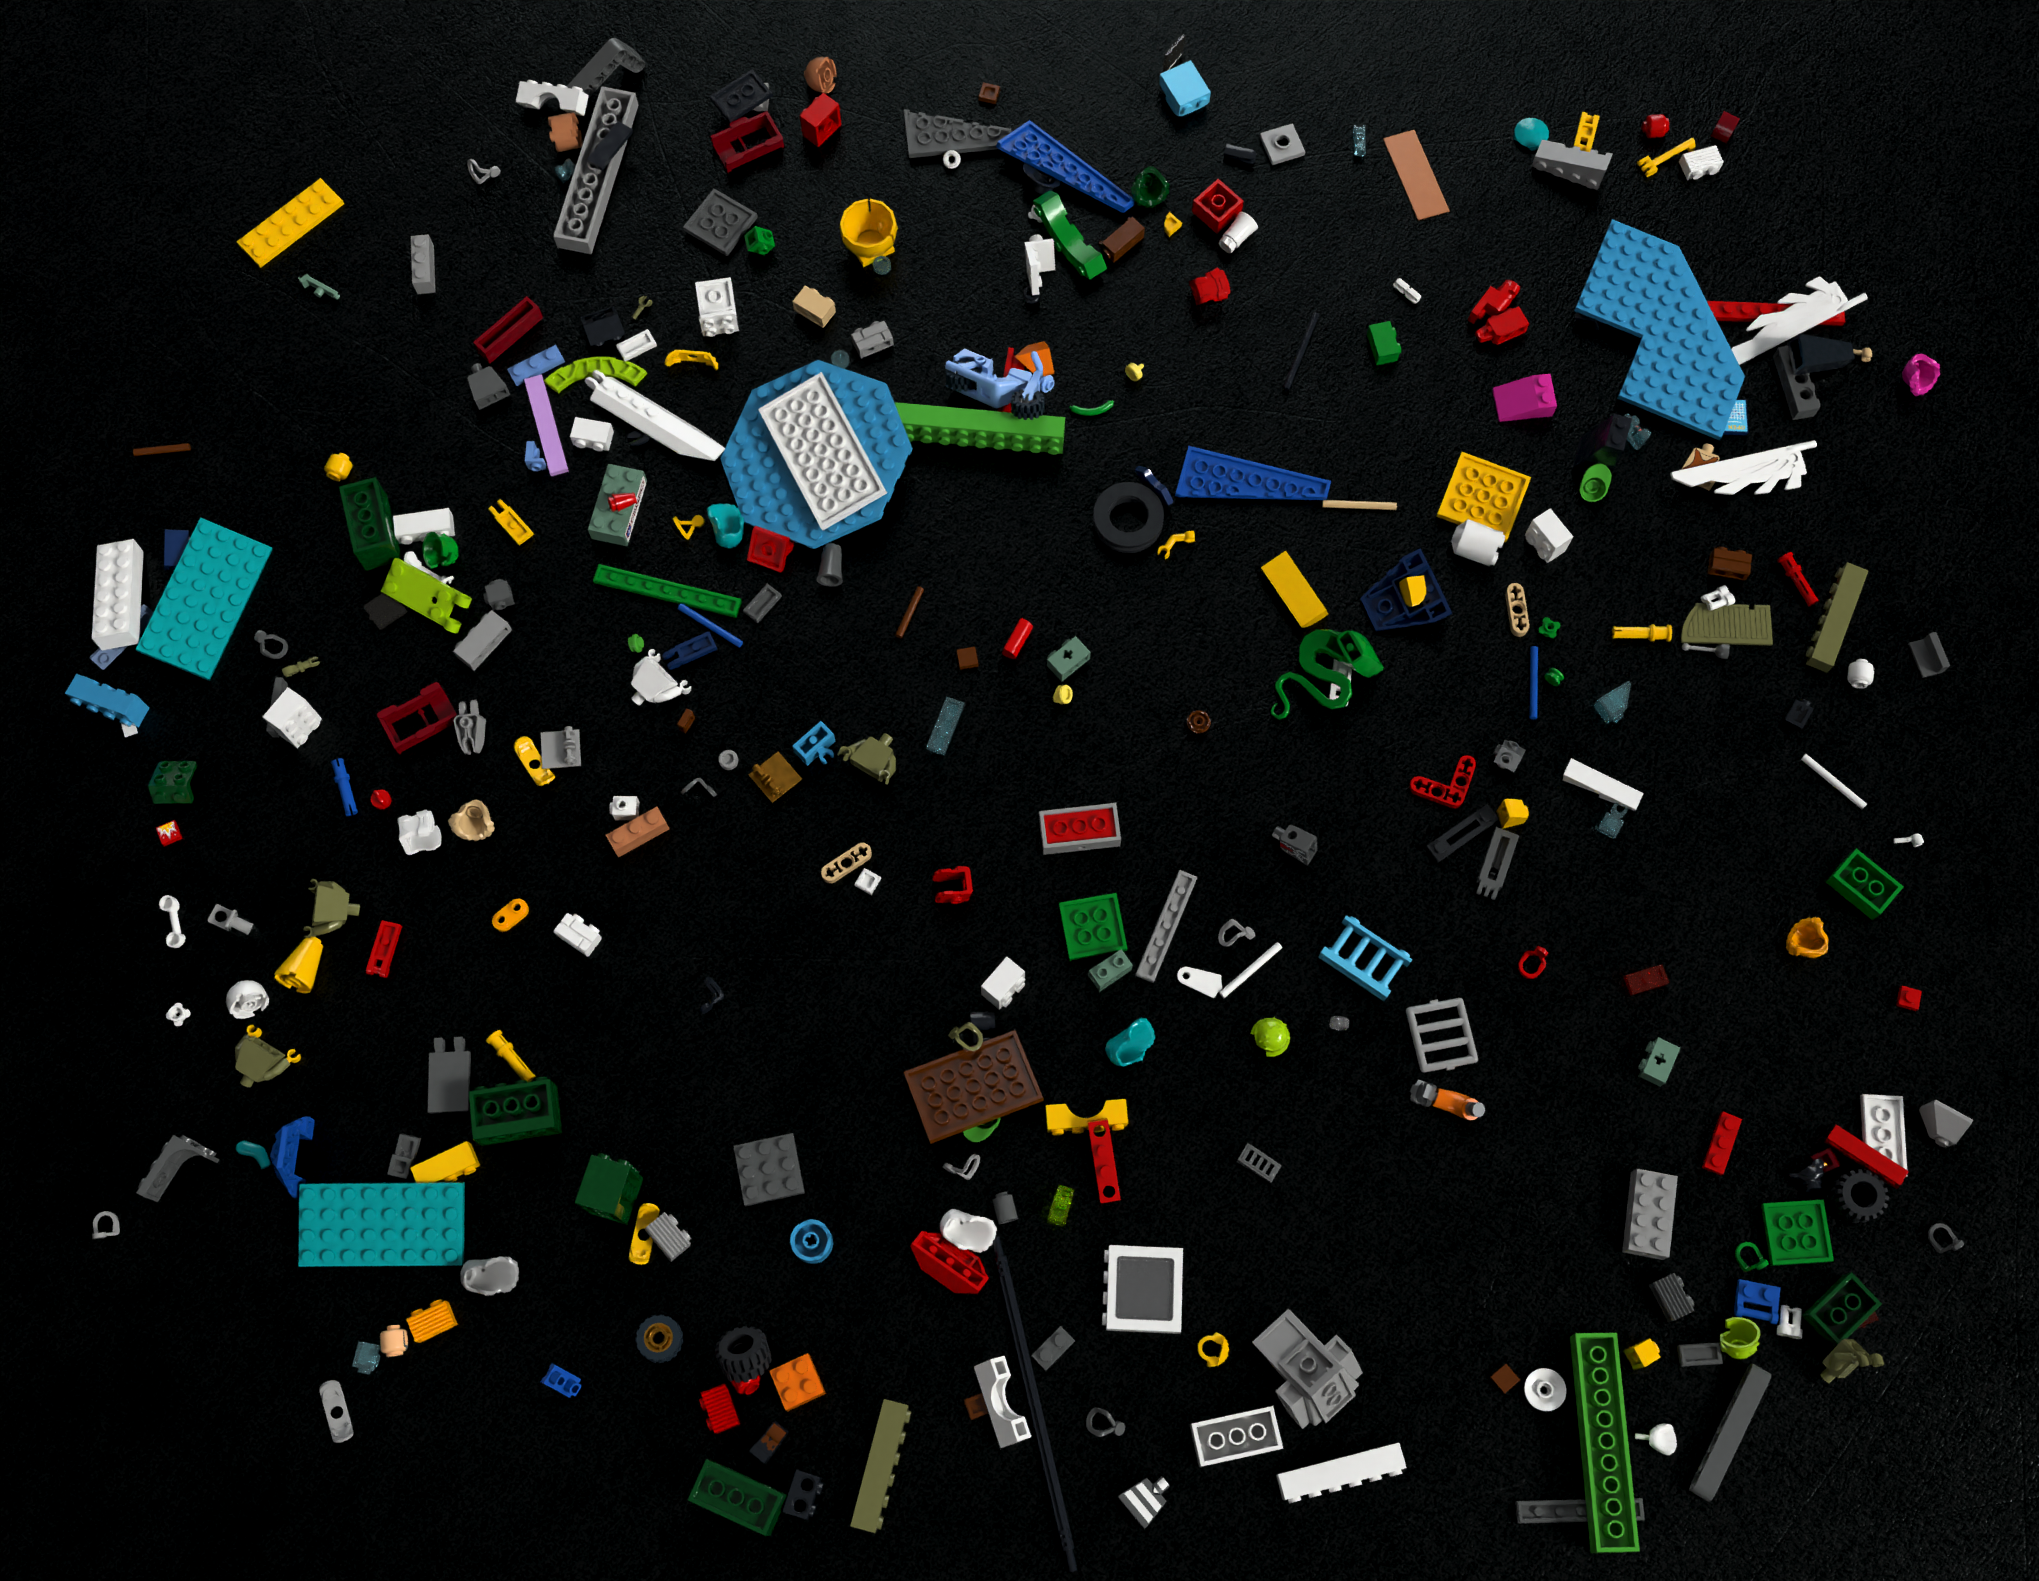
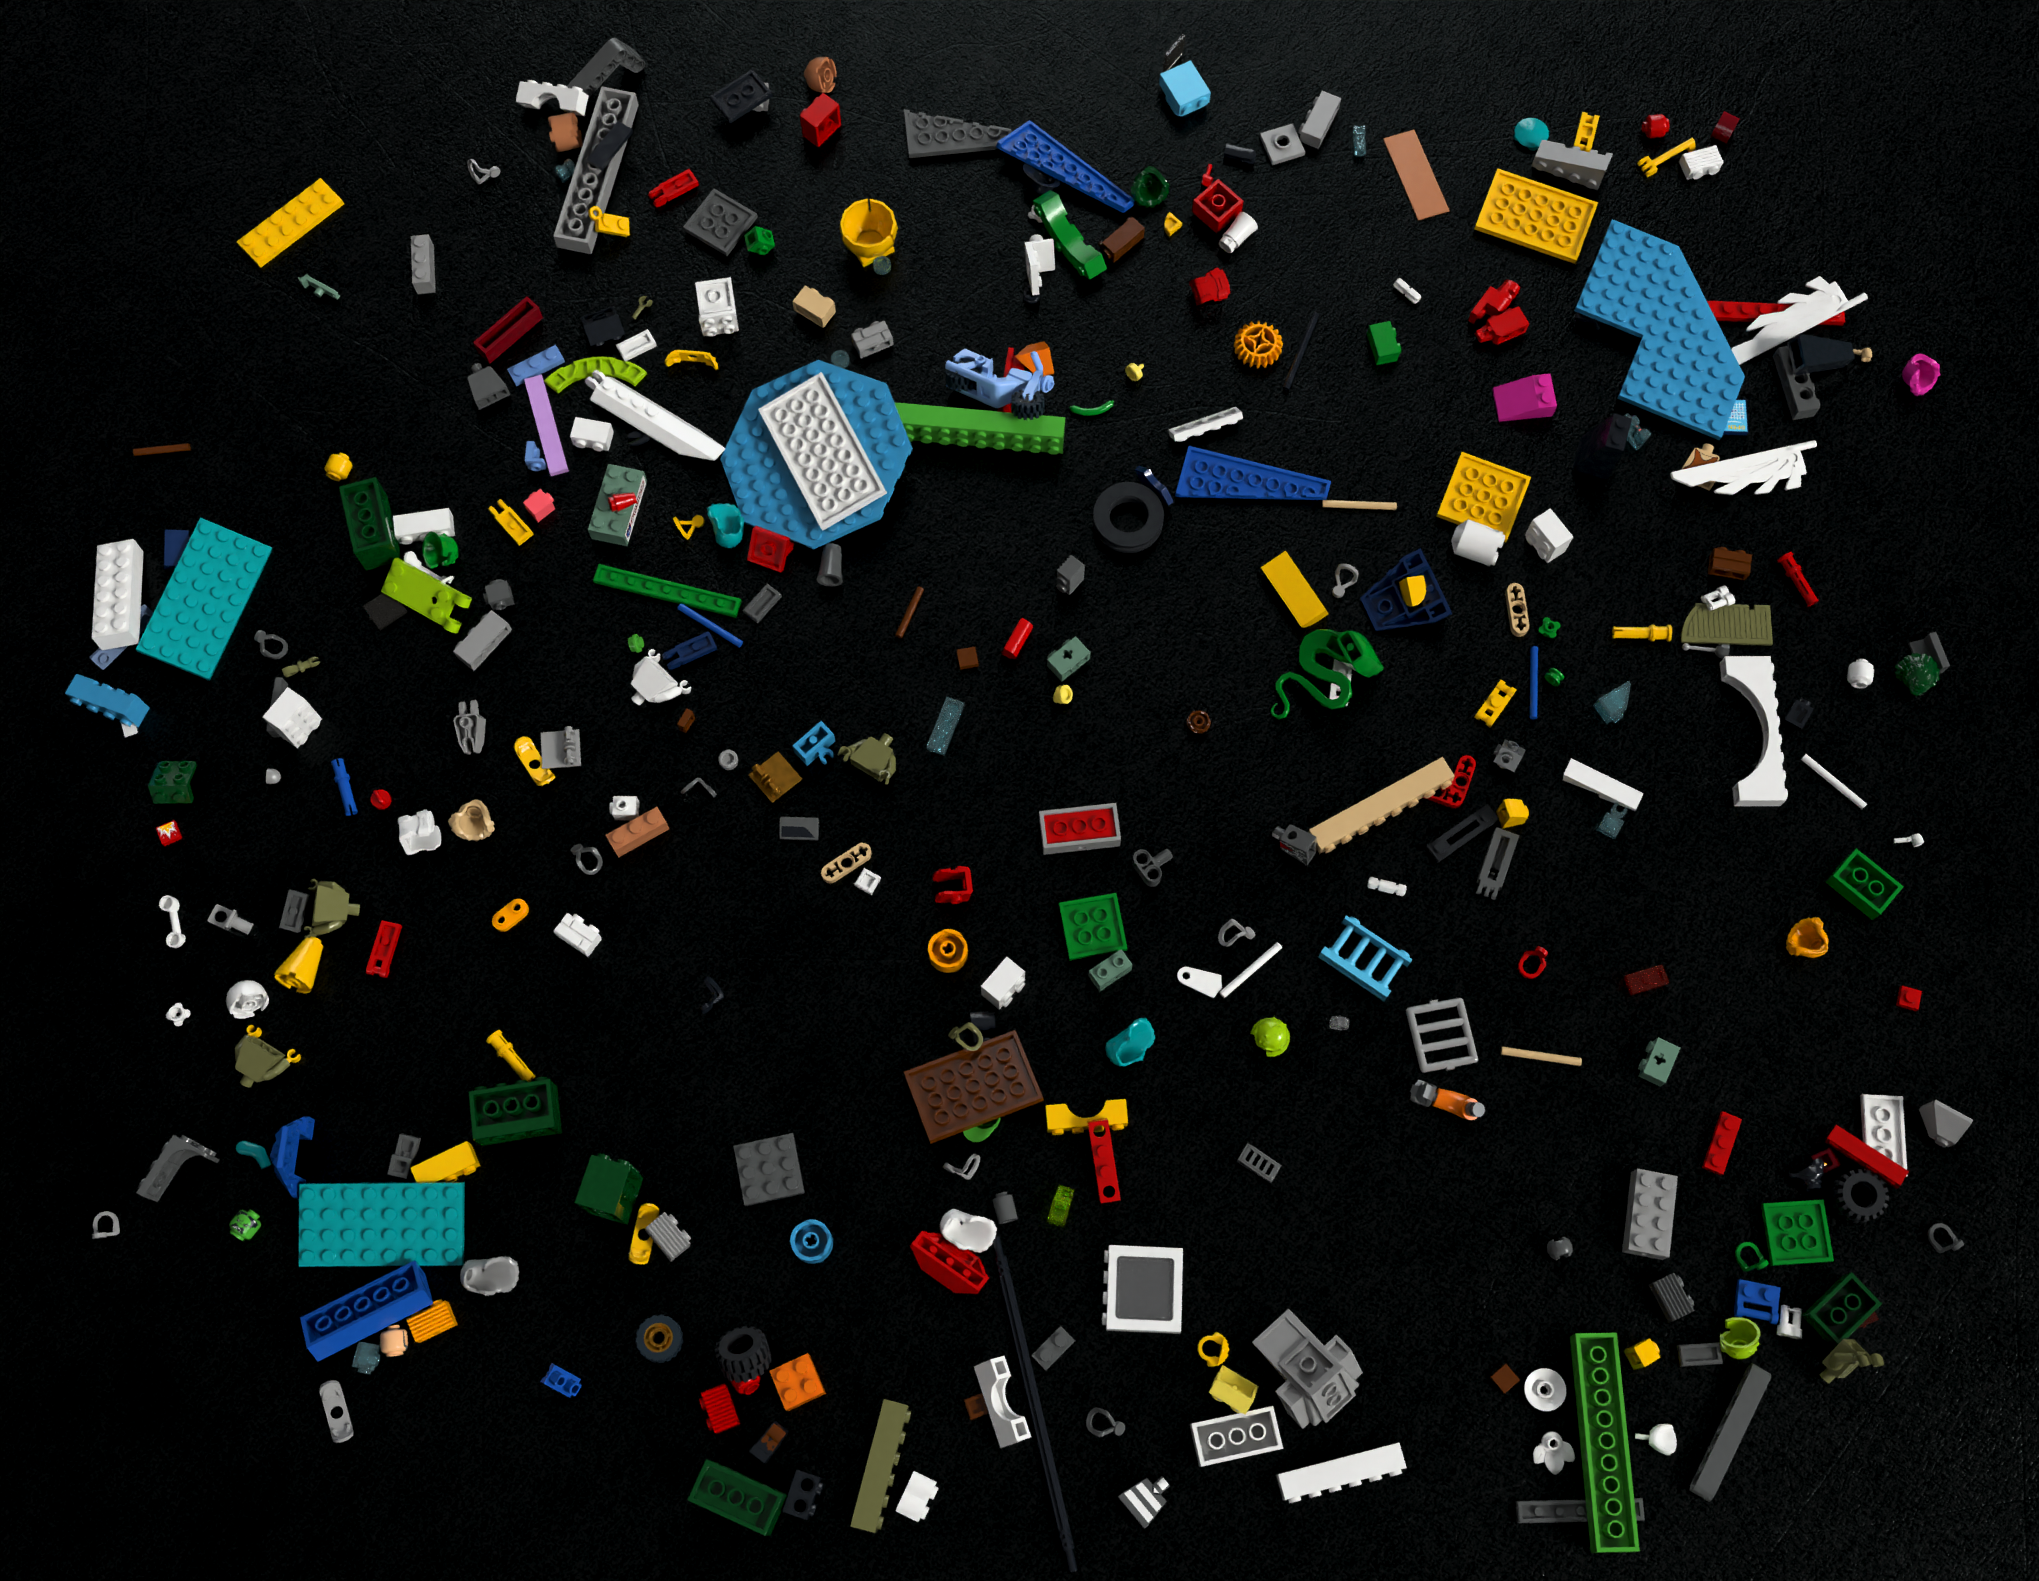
(245, 1224): none -> bright green head
(272, 776): none -> light grey hinge
(294, 911): none -> dark grey hinge
(366, 1310): none -> blue brick
(431, 695): dark red piece -> none
(449, 1078): dark grey tile -> none
(539, 504): none -> coral brick
(578, 849): none -> dark grey piece
(609, 223): none -> yellow hinge
(673, 187): none -> red hinge
(740, 128): dark red piece -> none
(799, 828): none -> dark grey slope
(916, 1497): none -> white brick
(940, 943): none -> light orange brick
(947, 155): white plate -> none
(989, 93): reddish brown tile -> none
(1070, 575): none -> dark grey brick
(1151, 866): none -> dark grey beam
(1166, 926): light grey tile -> none
(1188, 536): yellow arm -> none
(1204, 424): none -> white plate
(1207, 179): none -> red hand
(1233, 1390): none -> light yellow piece
(1250, 337): none -> light orange gear
(1319, 119): none -> light grey brick
(1338, 591): none -> light grey piece
(1382, 804): none -> tan brick
(1386, 886): none -> white axle
(1495, 703): none -> yellow plate
(1536, 216): none -> yellow plate
(1541, 1056): none -> tan bar
(1553, 1455): none -> white plate
(1559, 1248): none -> dark grey piece
(1595, 482): bright green cap -> none
(1755, 681): none -> white arch
(1836, 617): olive brick -> none
(1917, 673): none -> dark green hair

